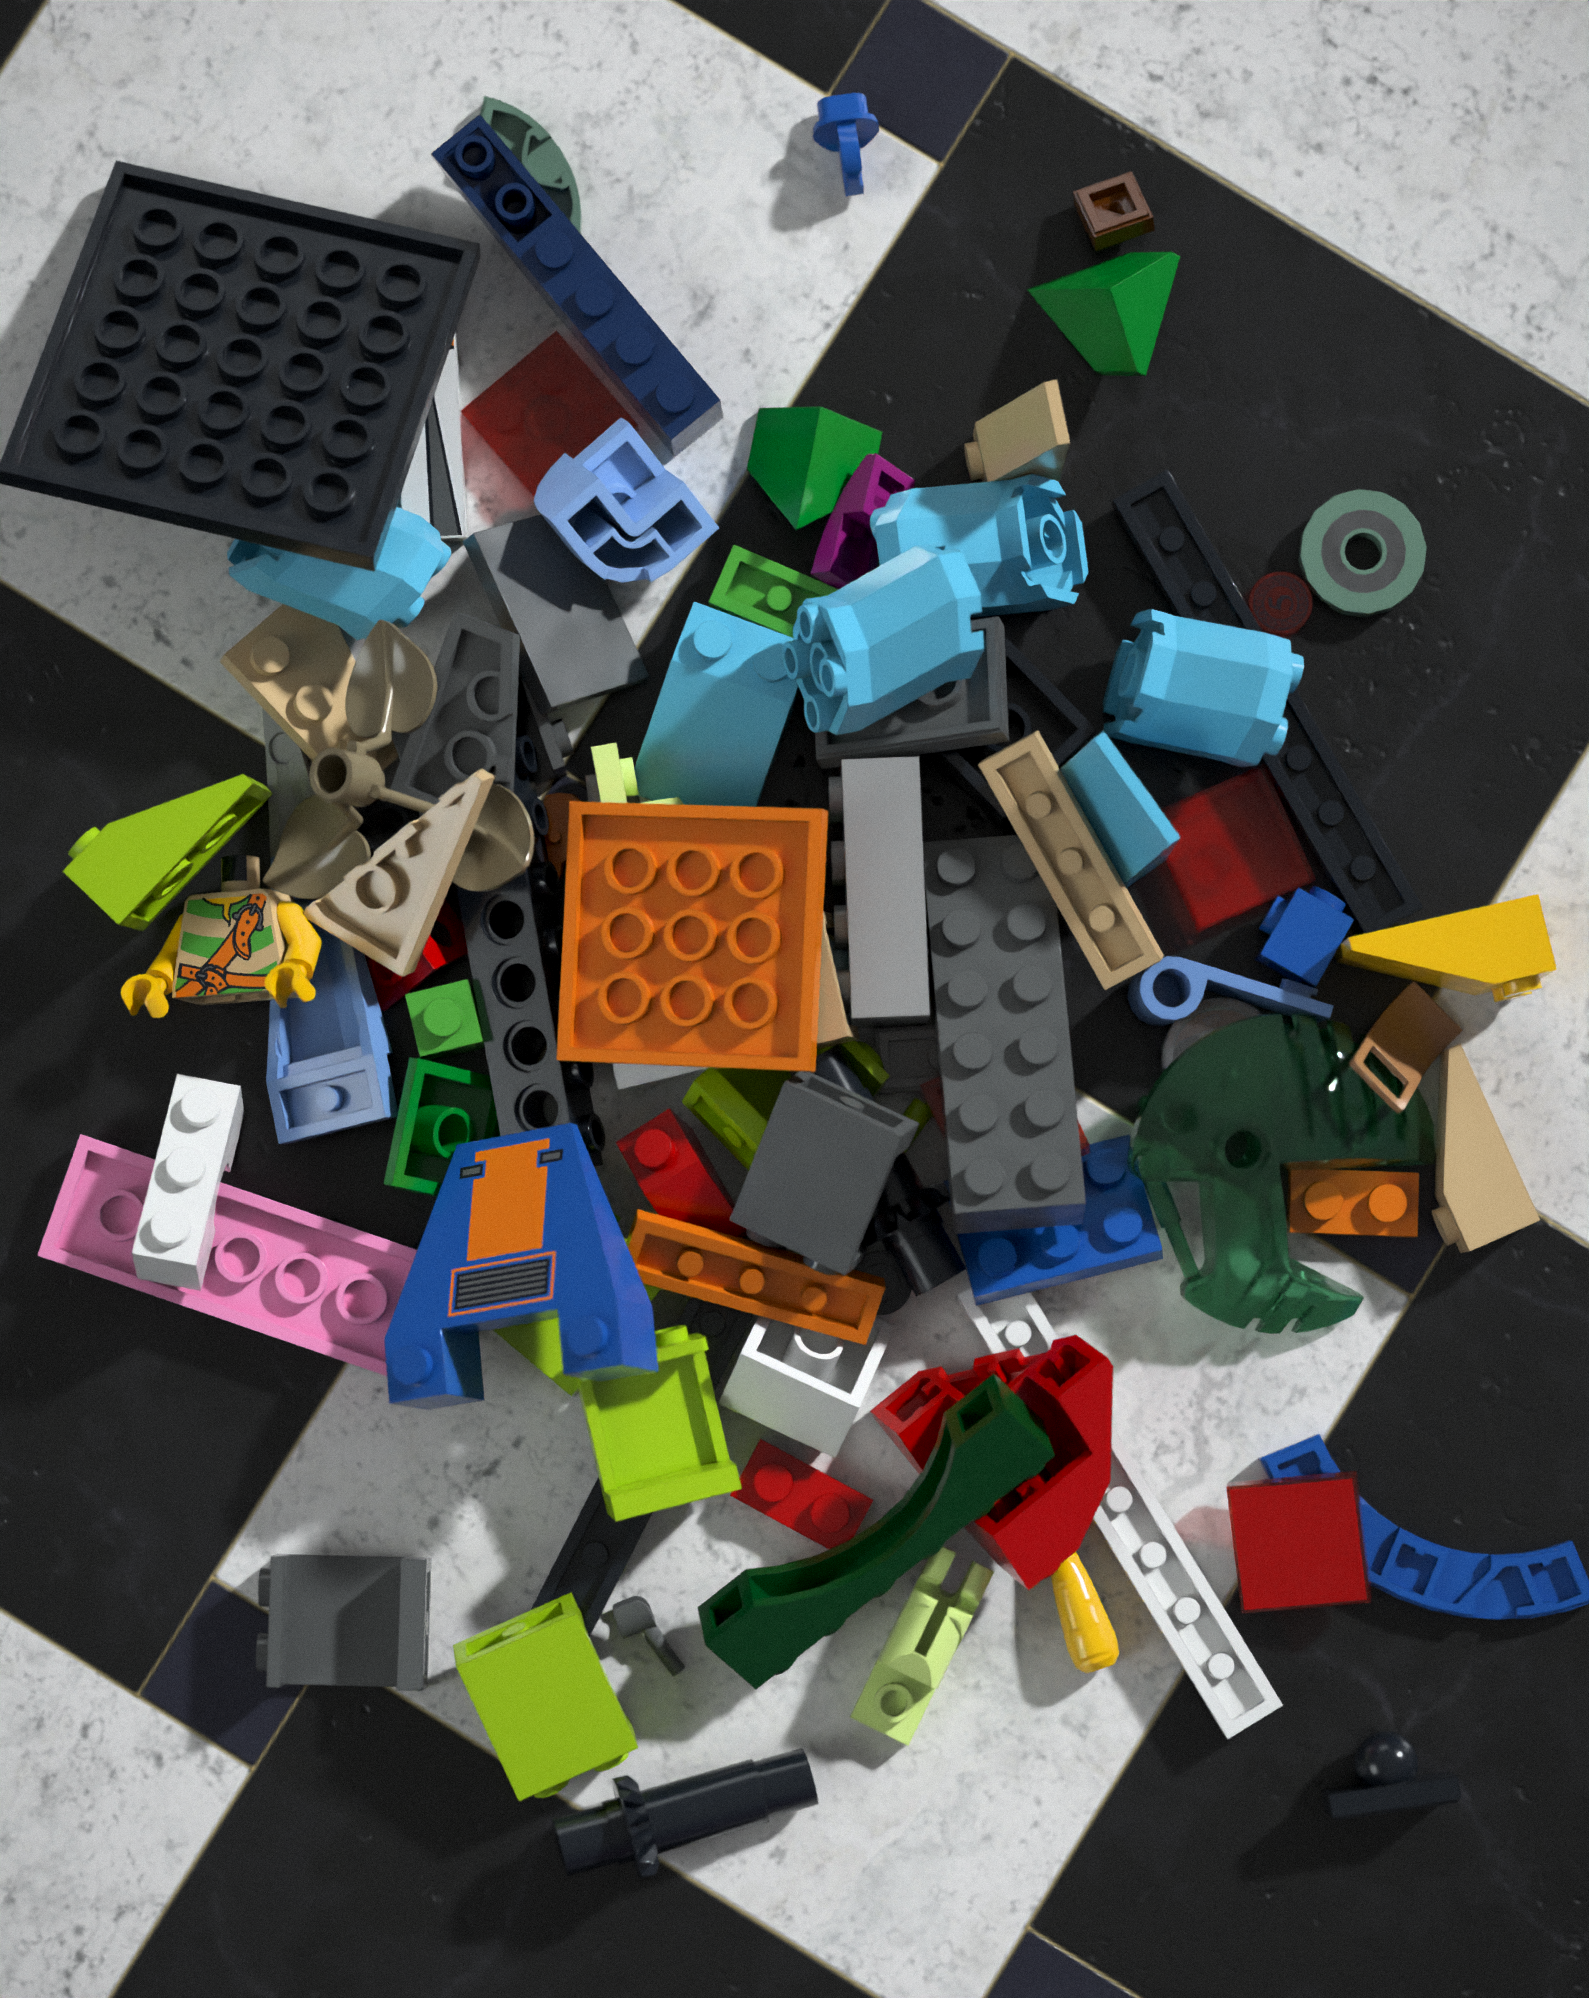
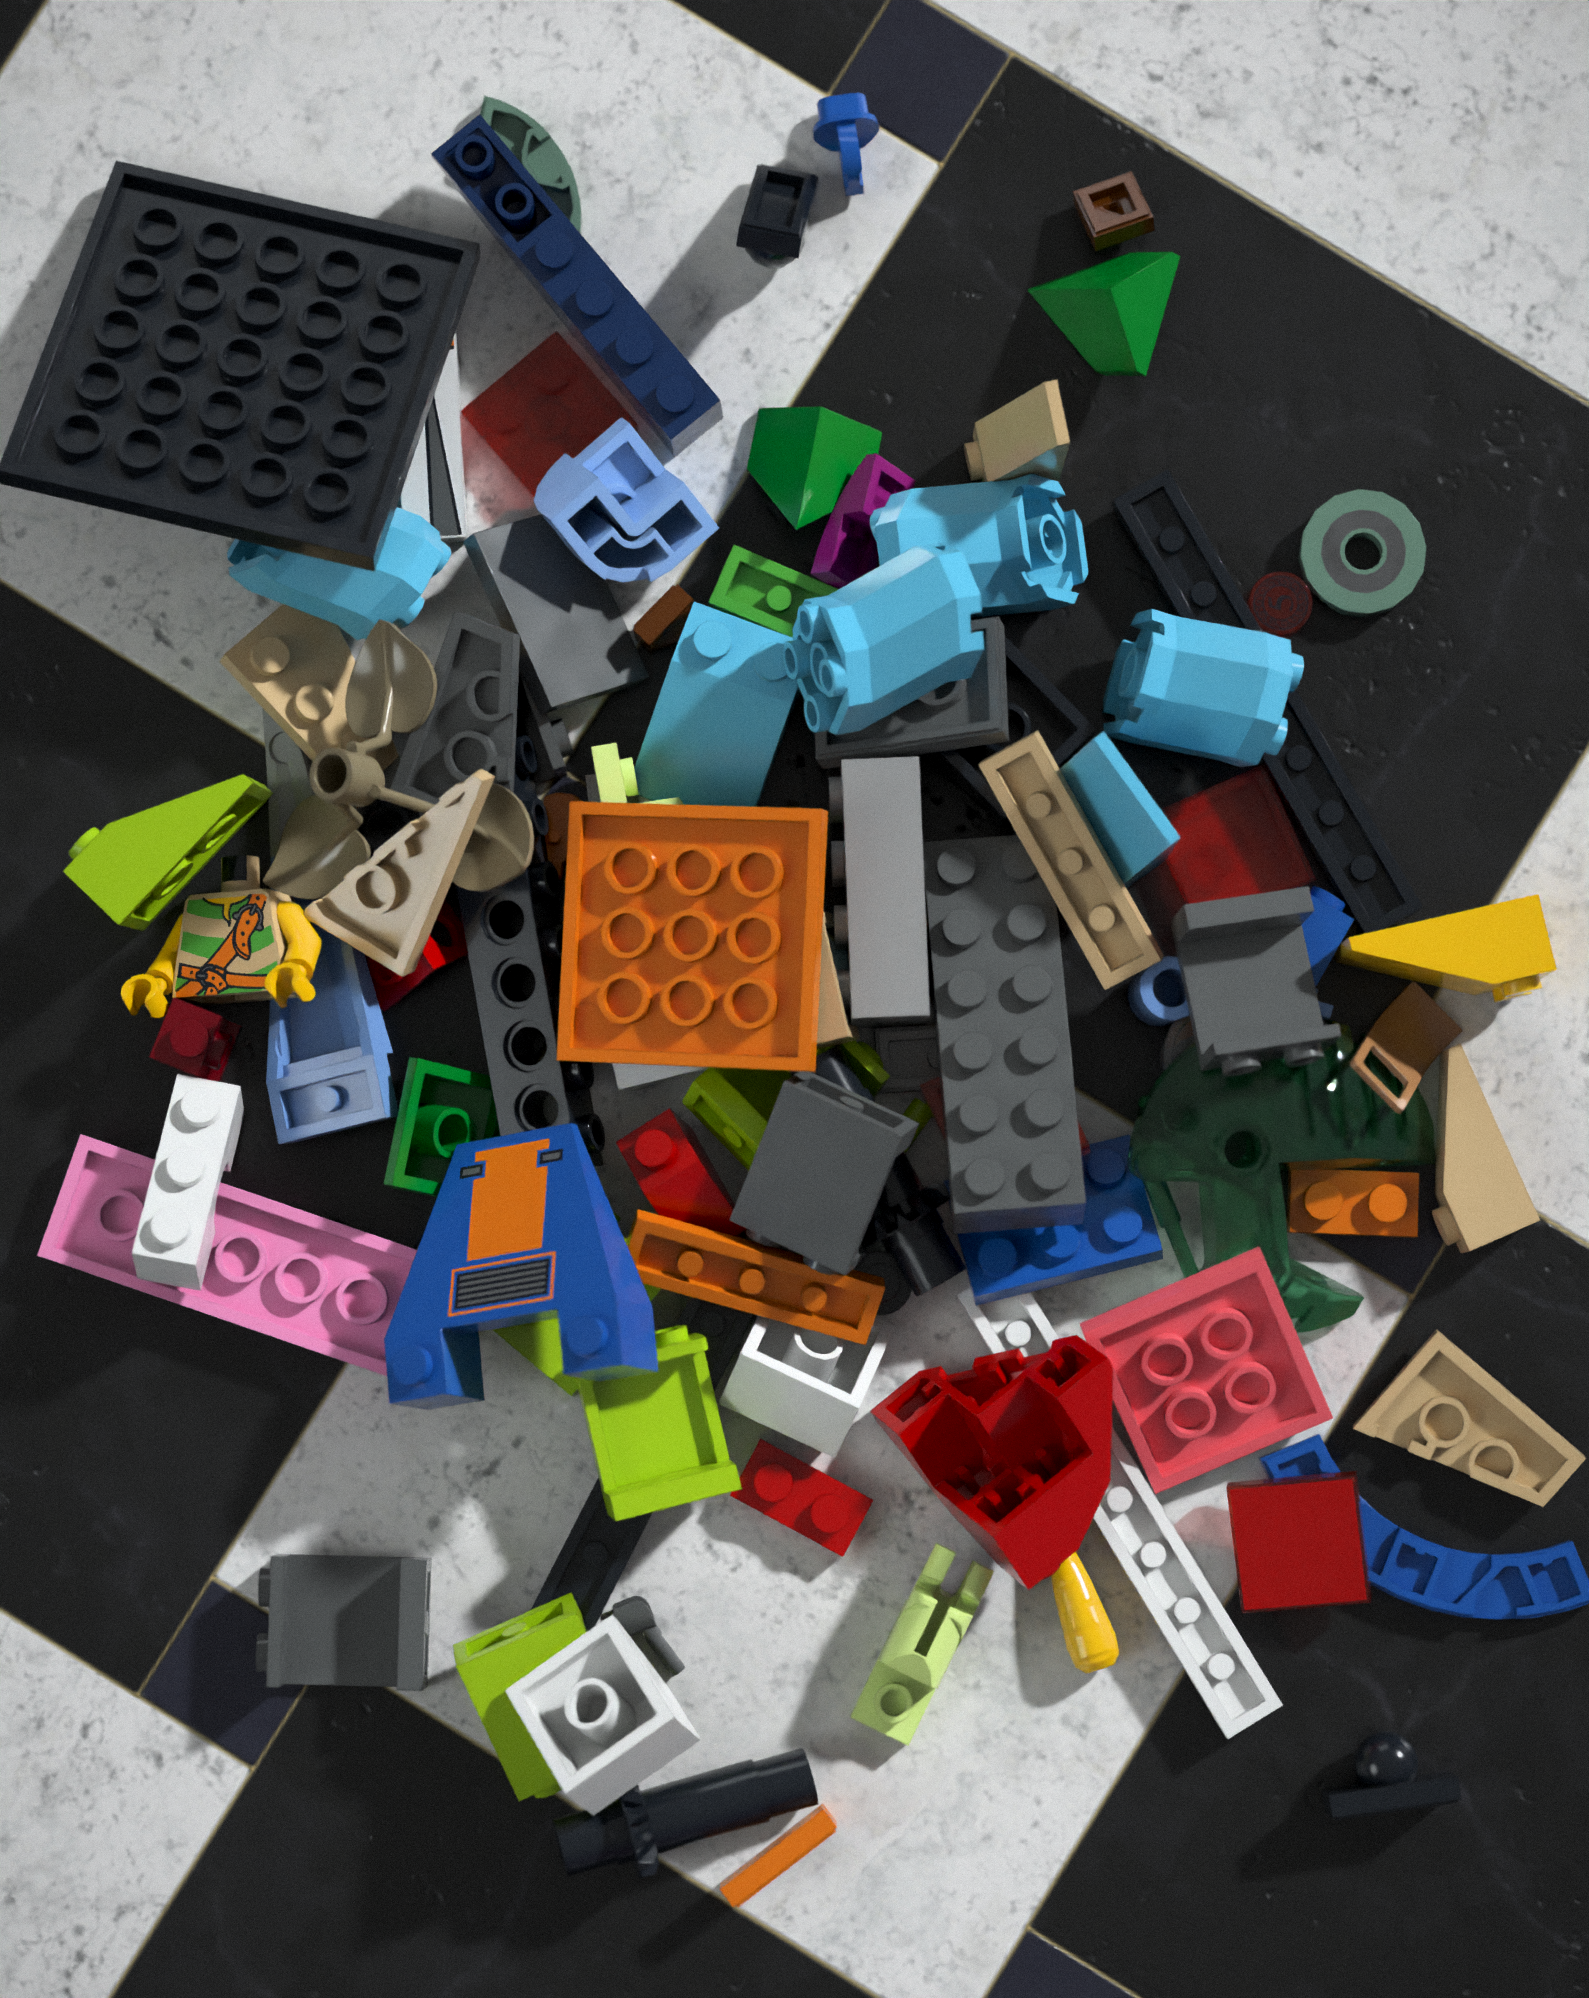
(195, 1041): none -> dark red brick
(445, 1020): bright green brick -> none
(601, 1716): none -> white slope
(664, 620): none -> reddish brown tile
(776, 215): none -> black tile
(778, 1856): none -> orange tile
(780, 1611): dark green arch -> none
(1207, 1370): none -> coral plate
(1251, 981): none -> dark grey panel
(1469, 1421): none -> tan wing

